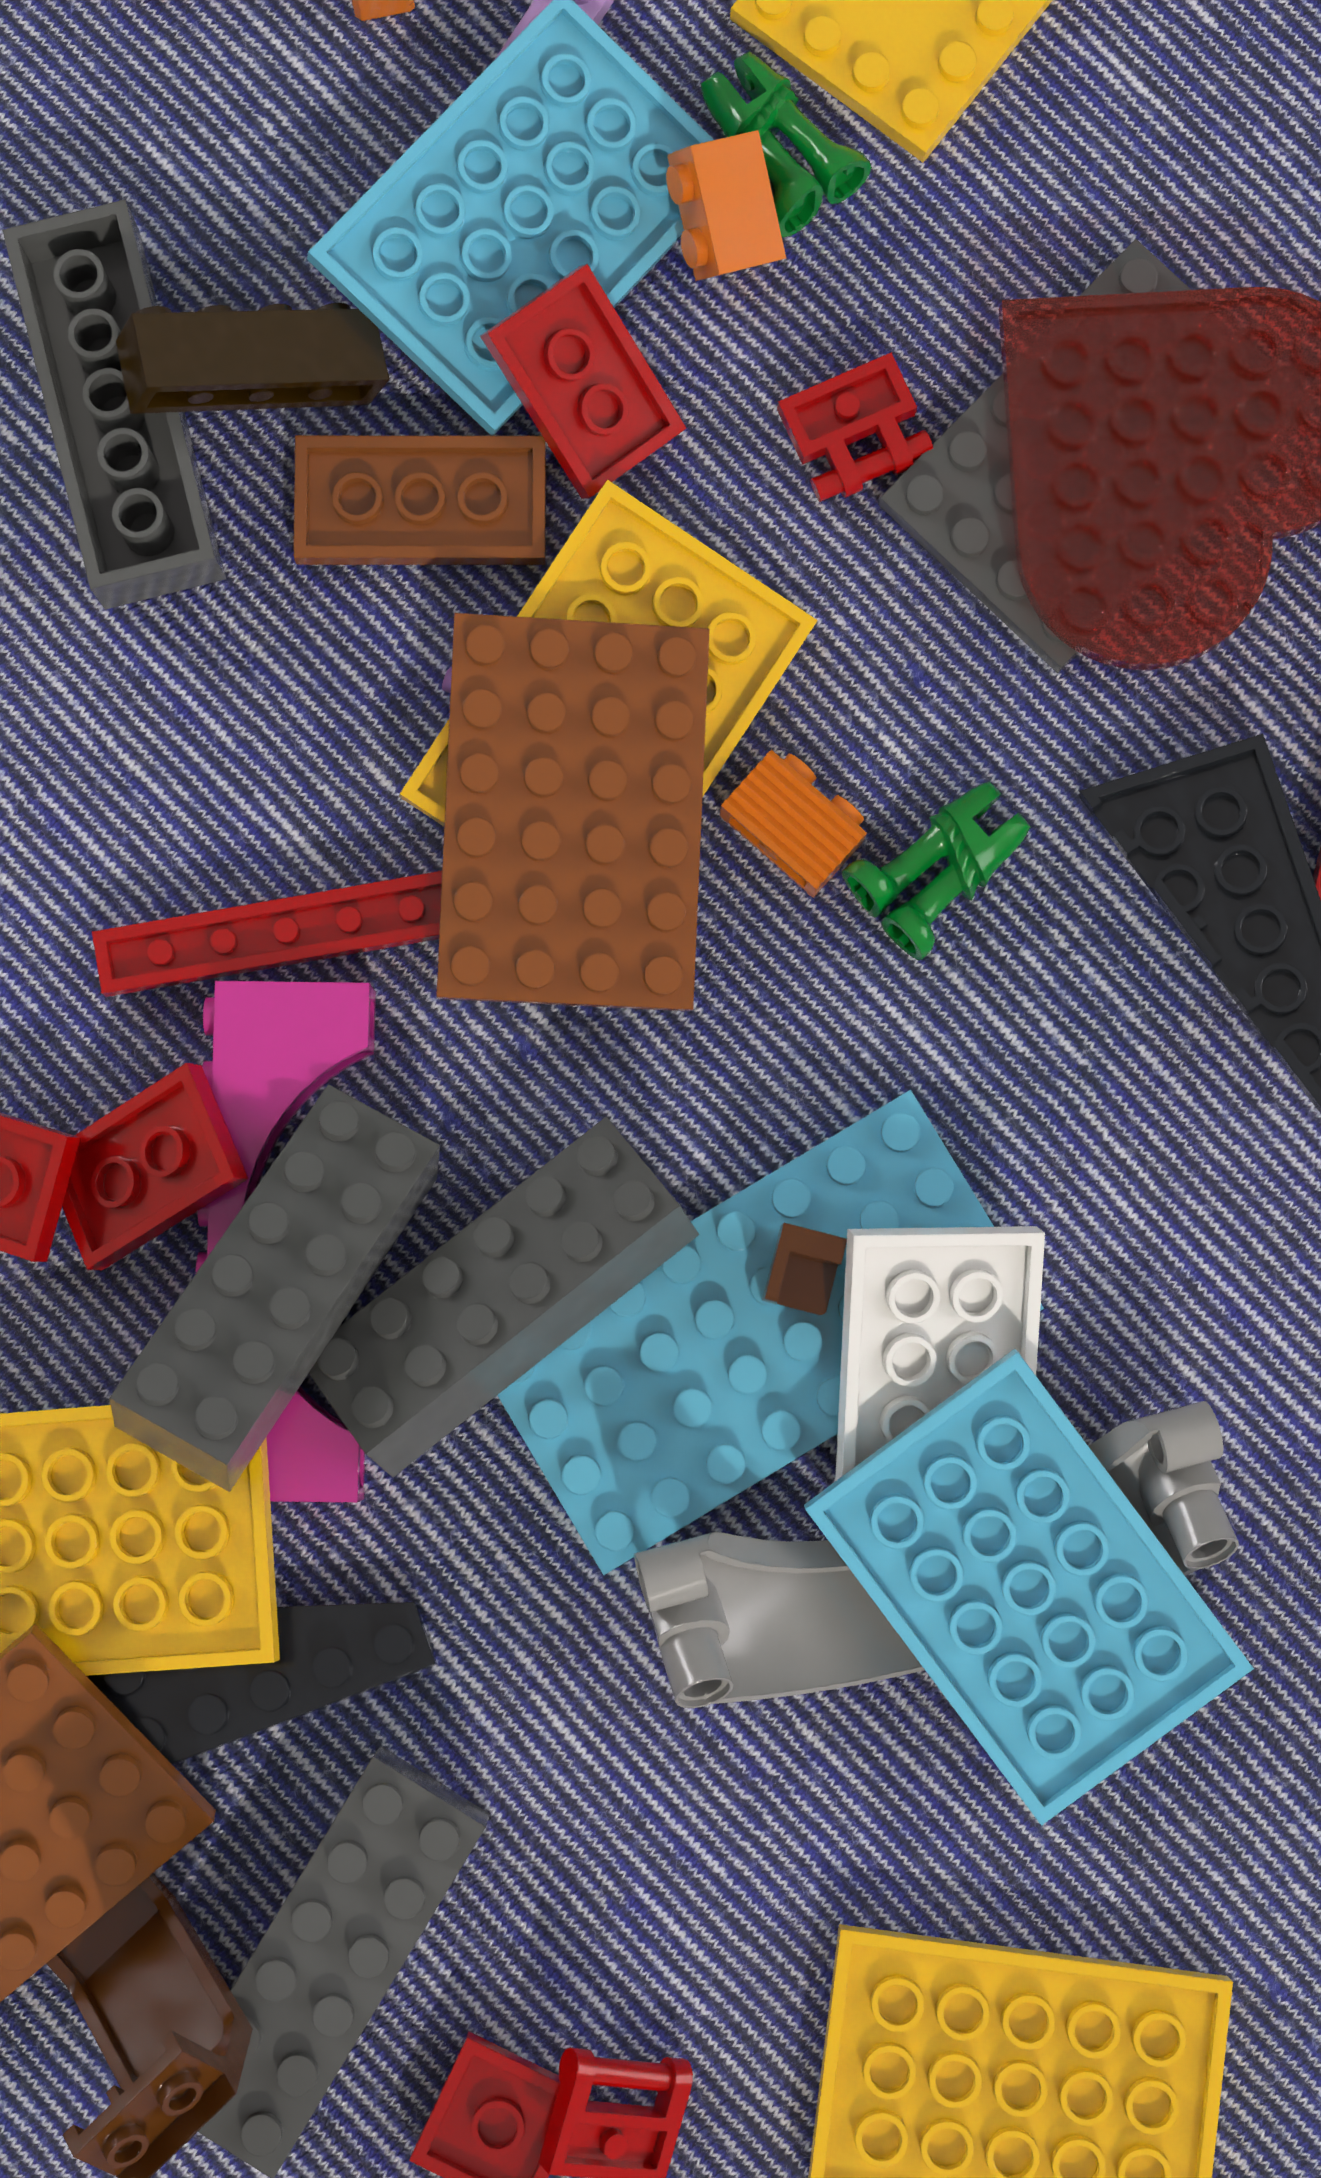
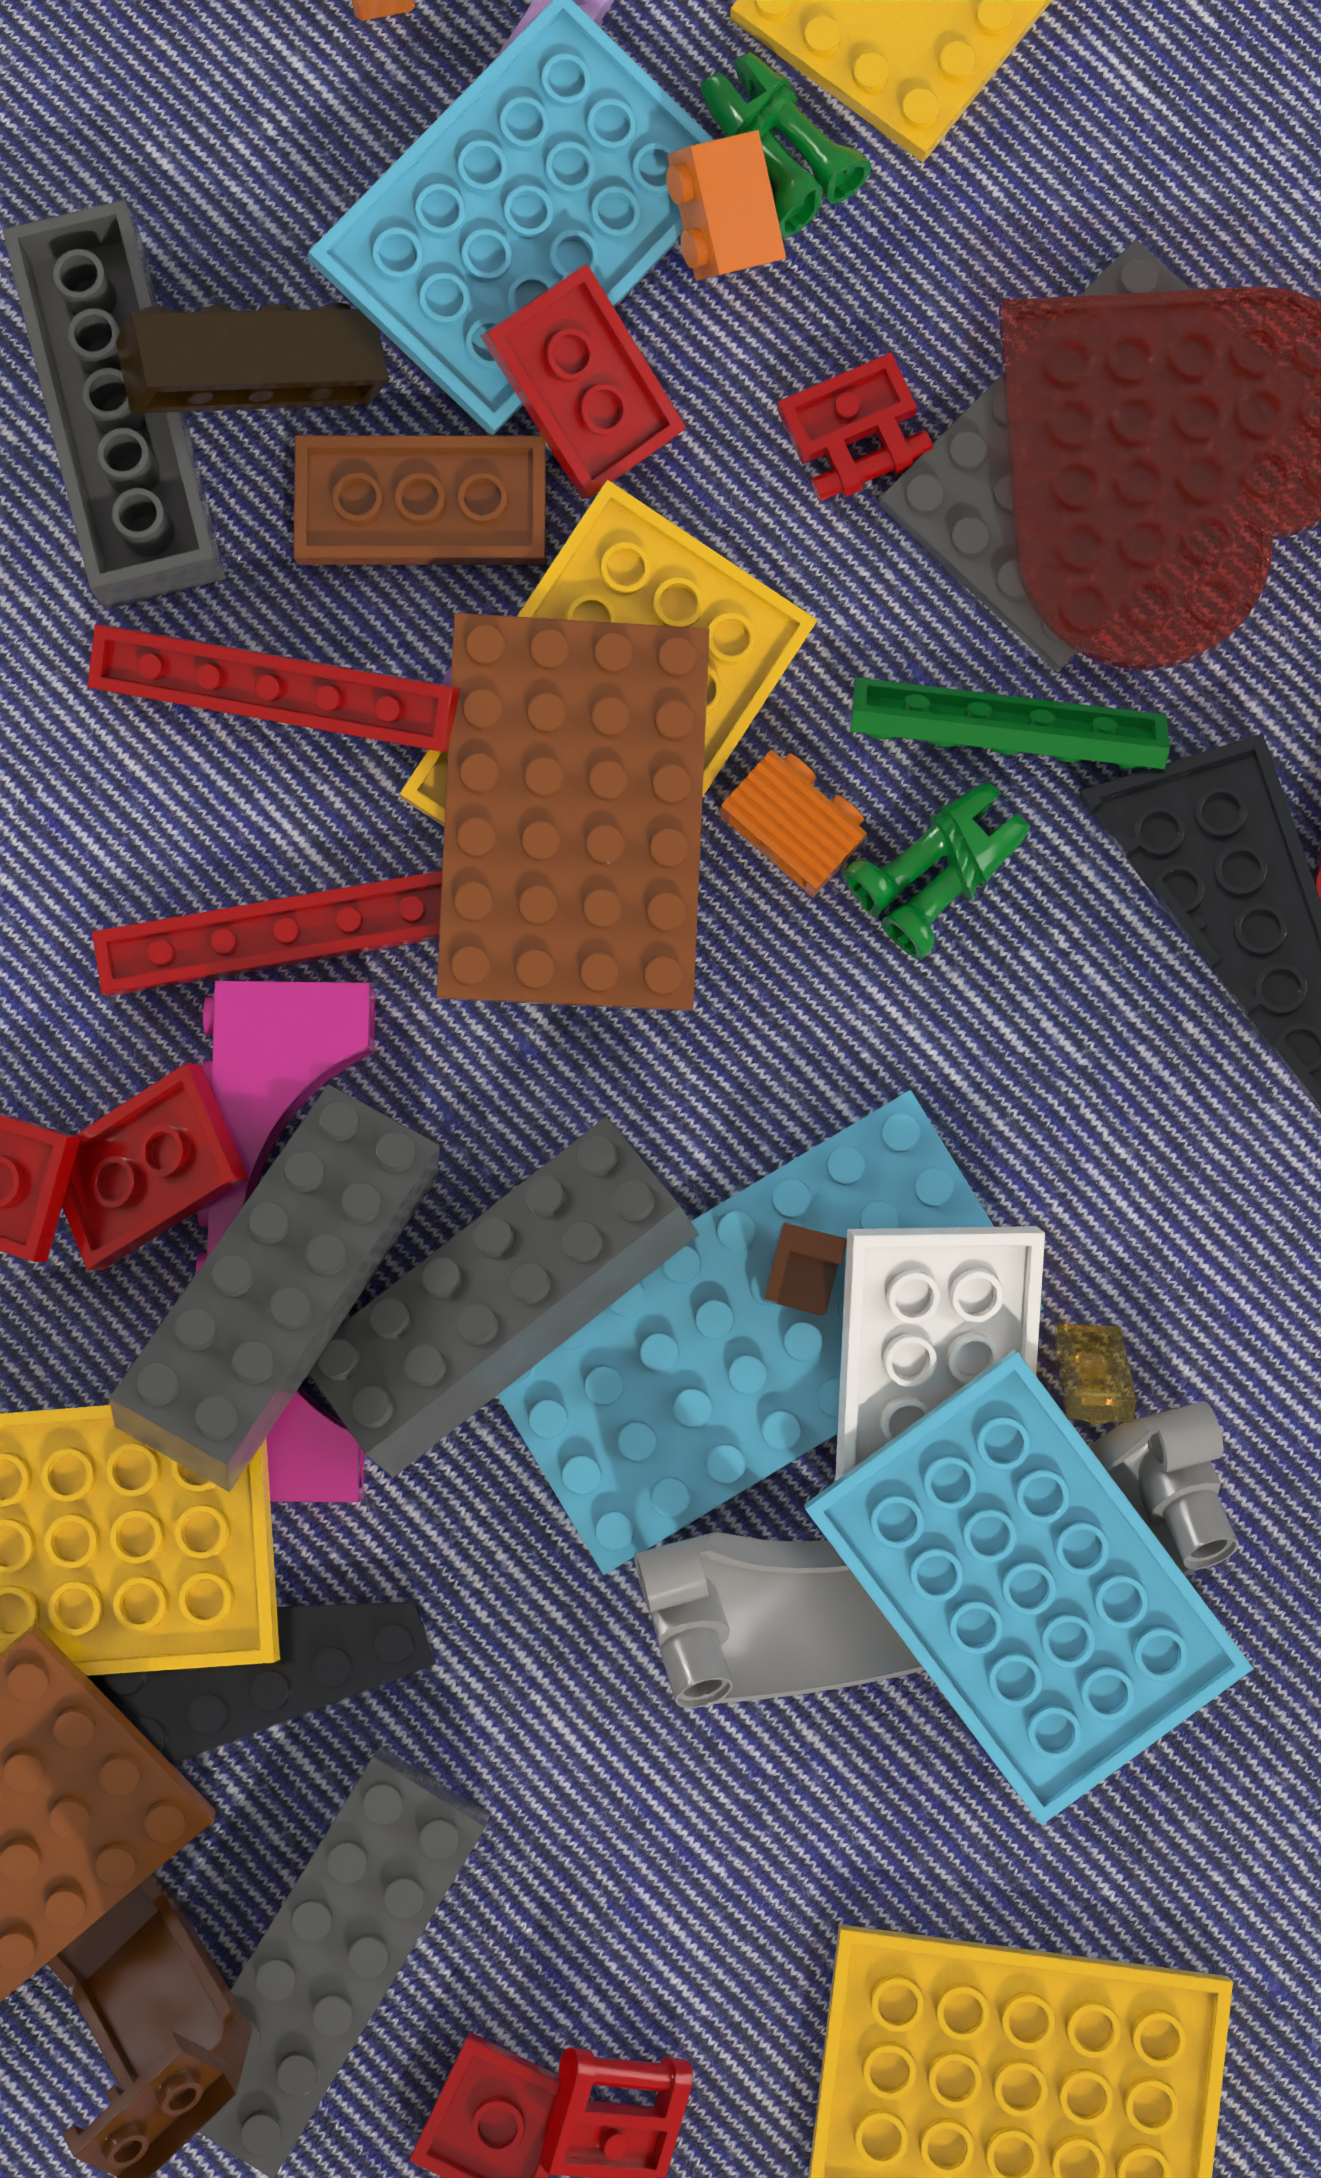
(273, 687): none -> red plate
(1009, 724): none -> green plate
(1094, 1373): none -> clear yellow plate

